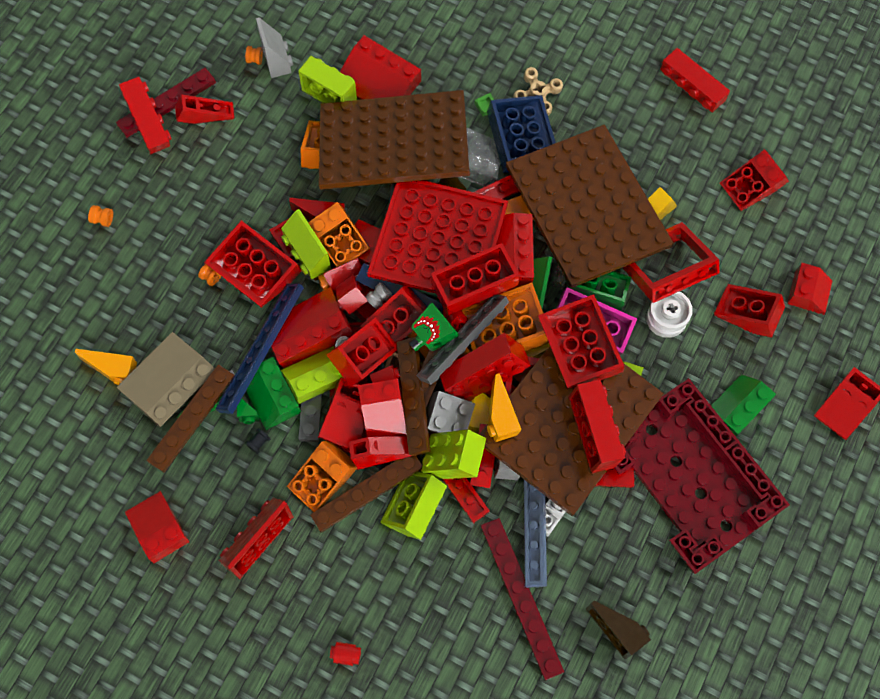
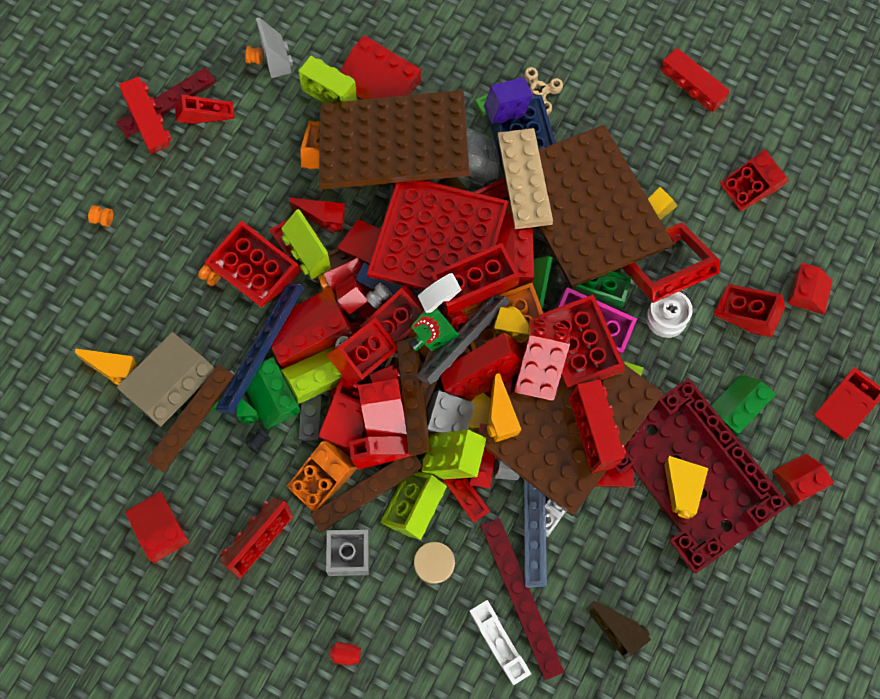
(338, 235): orange slope -> none
(347, 552): none -> light grey brick
(434, 562): none -> tan tile
(440, 291): none -> white slope
(499, 643): none -> white slope
(508, 100): none -> dark purple brick
(512, 323): none -> yellow slope
(525, 179): none -> tan plate
(543, 359): none -> bracket
(685, 485): none -> yellow slope
(802, 478): none -> red slope

